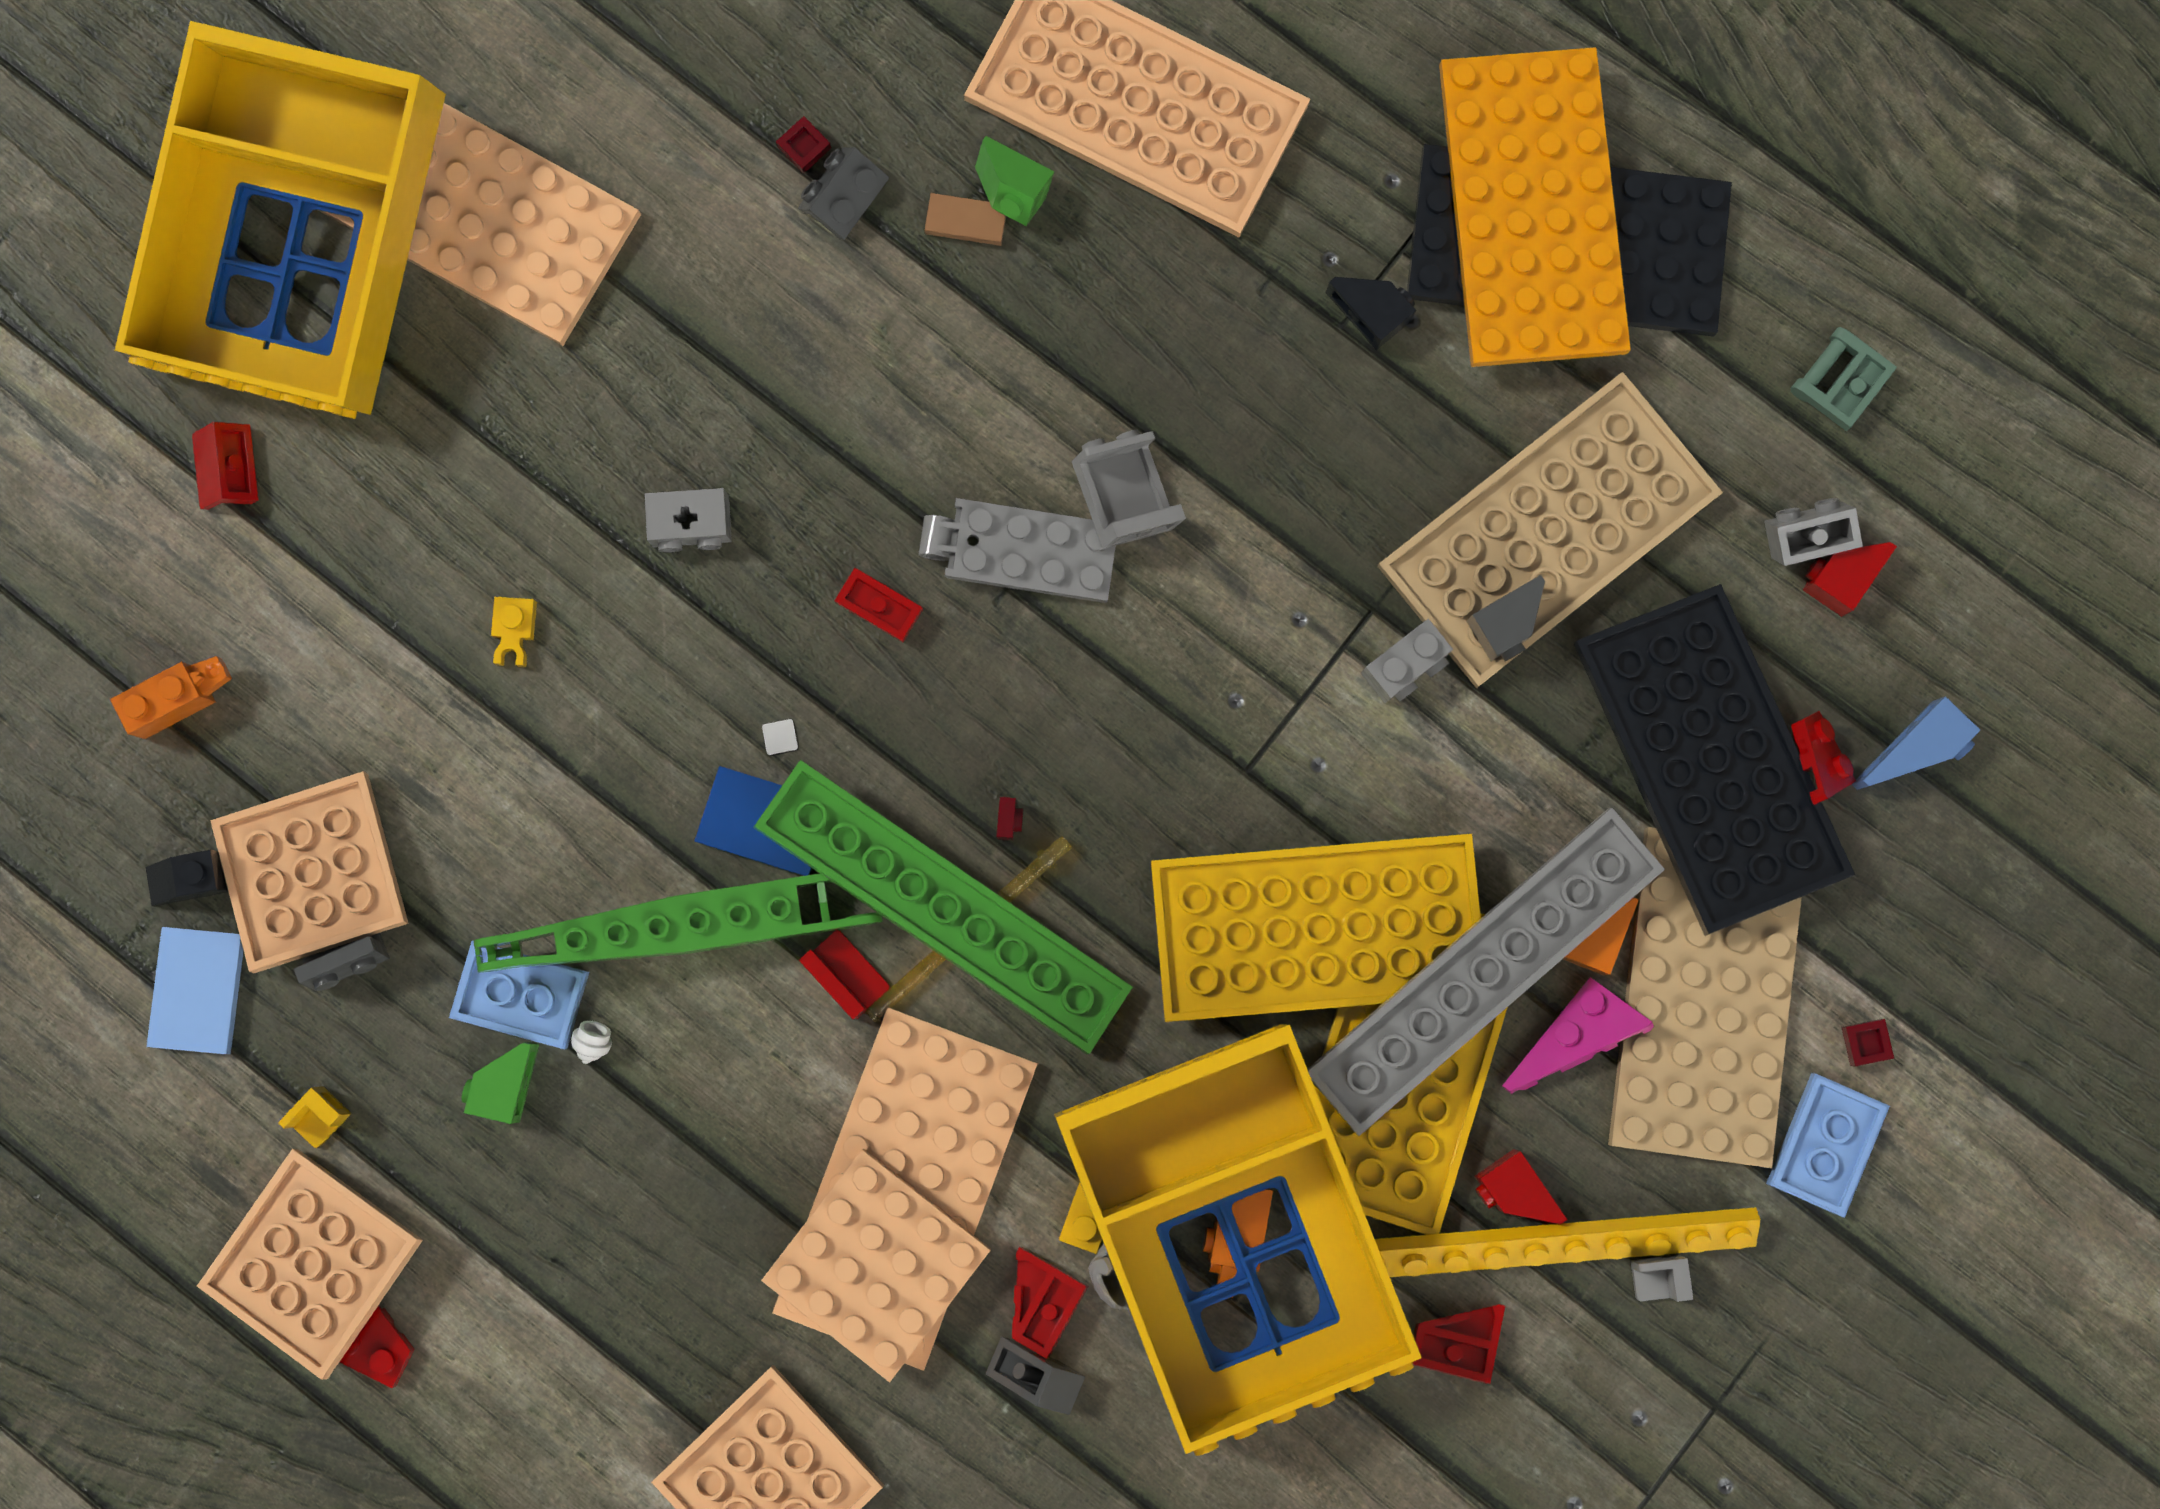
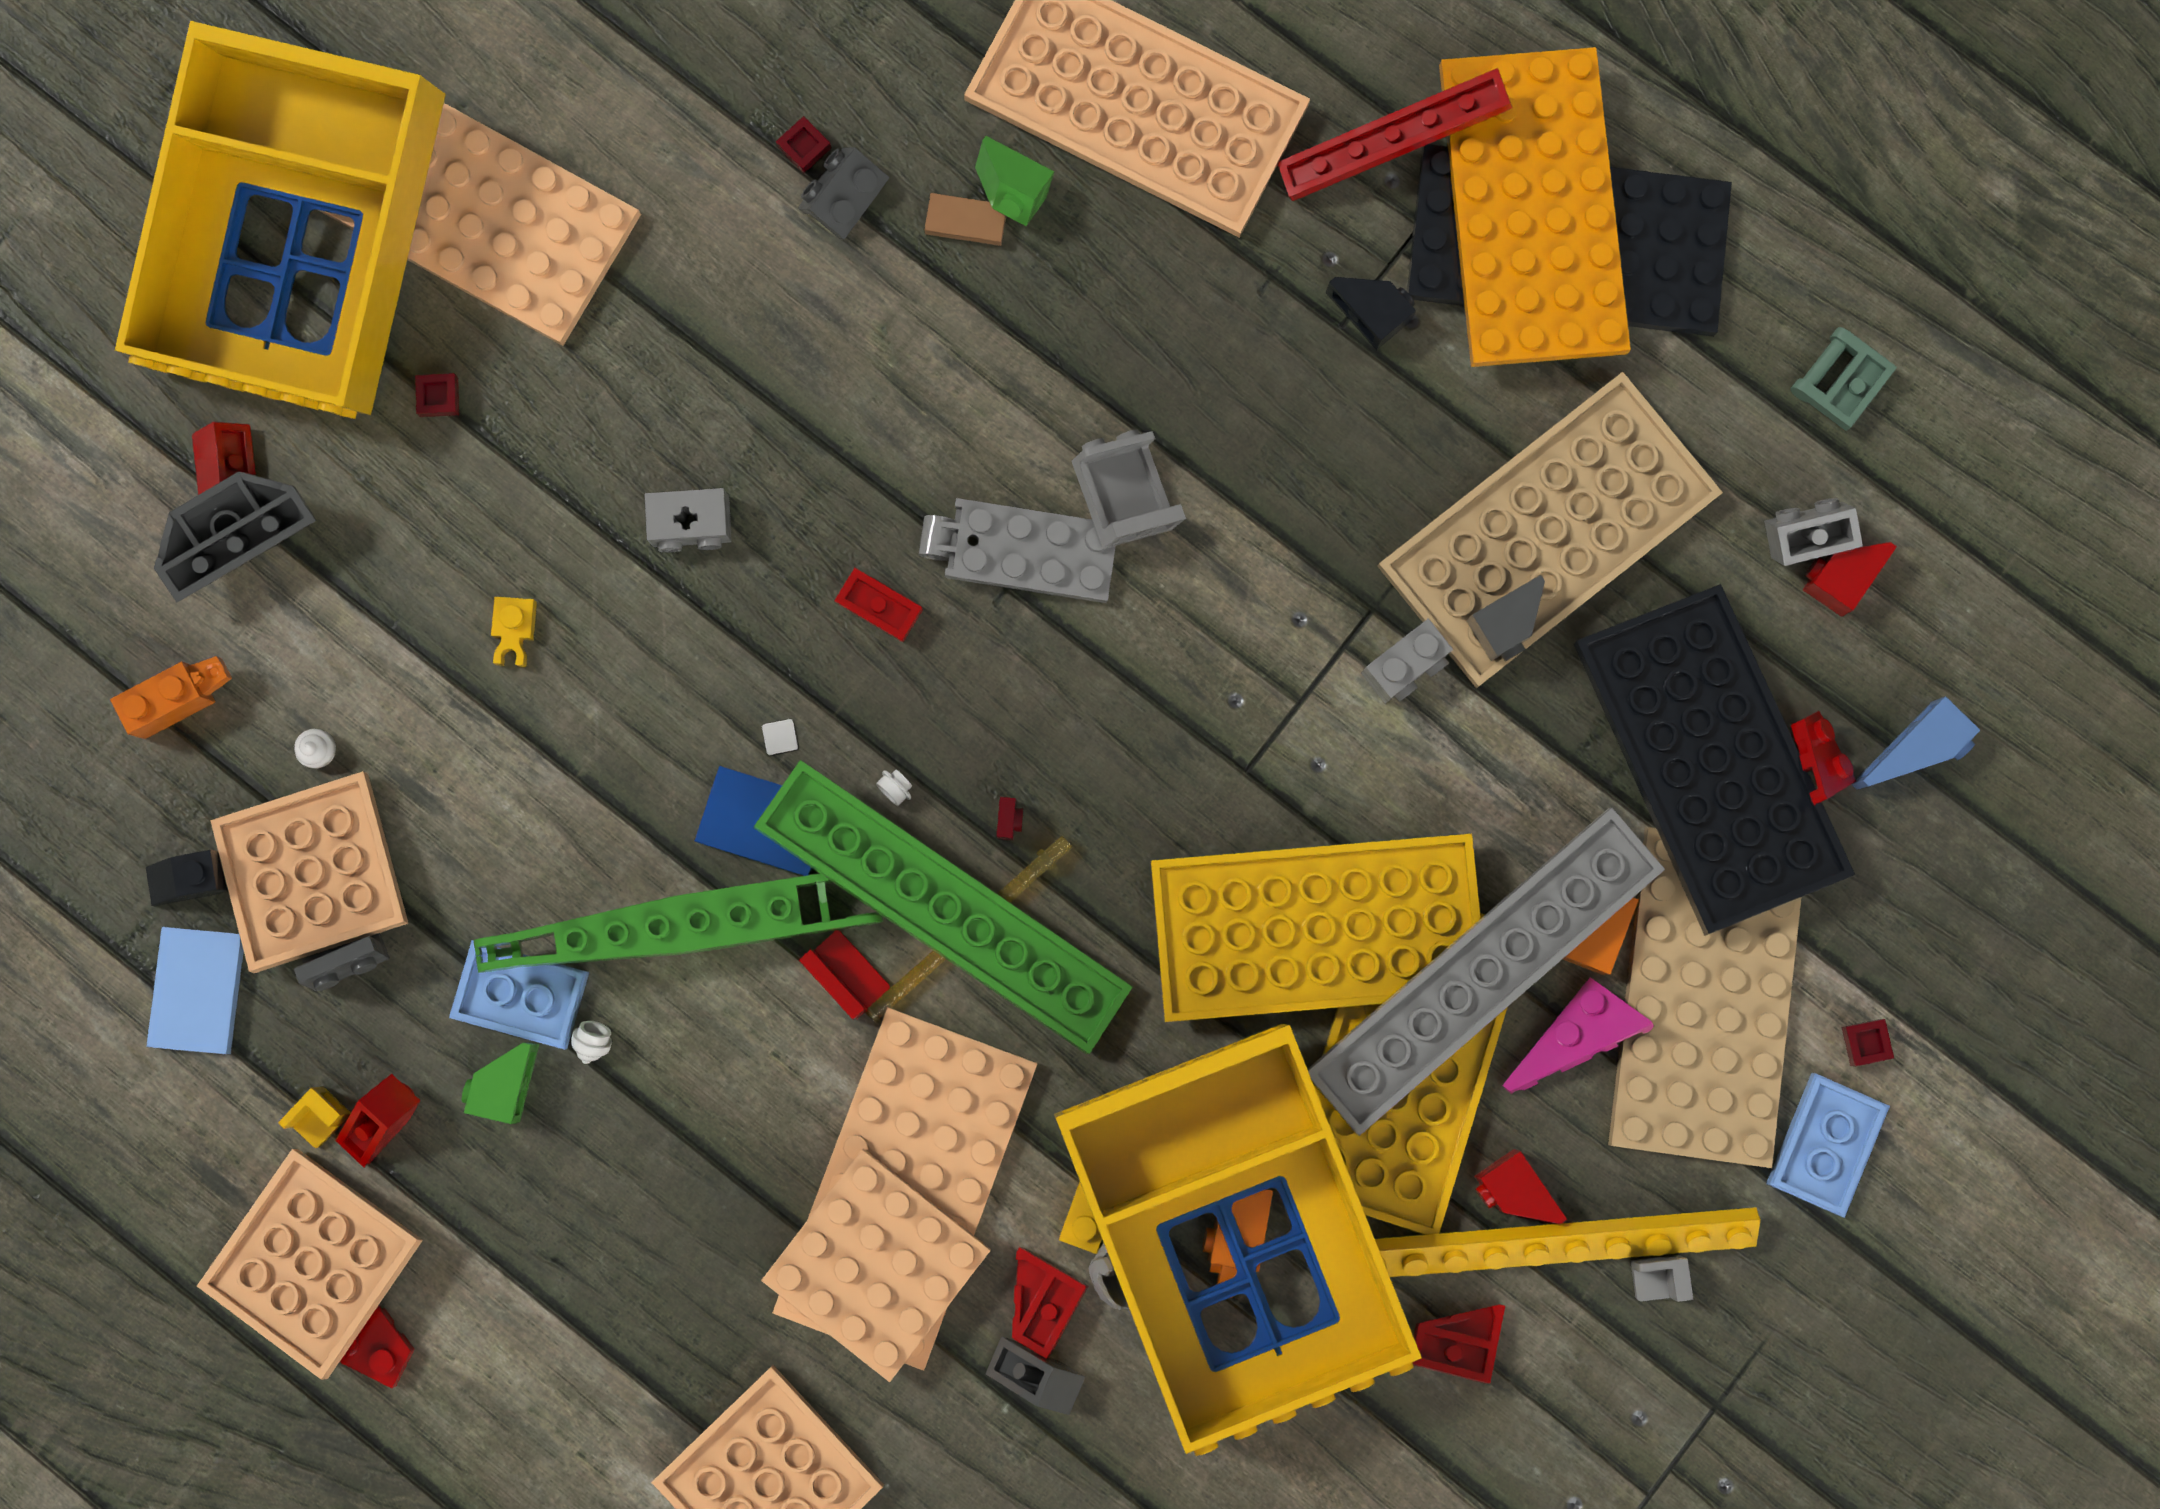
(227, 530): none -> dark grey wedge
(315, 748): none -> white plate
(377, 1119): none -> red slope
(437, 395): none -> dark red plate
(894, 786): none -> white plate
(1395, 134): none -> red plate

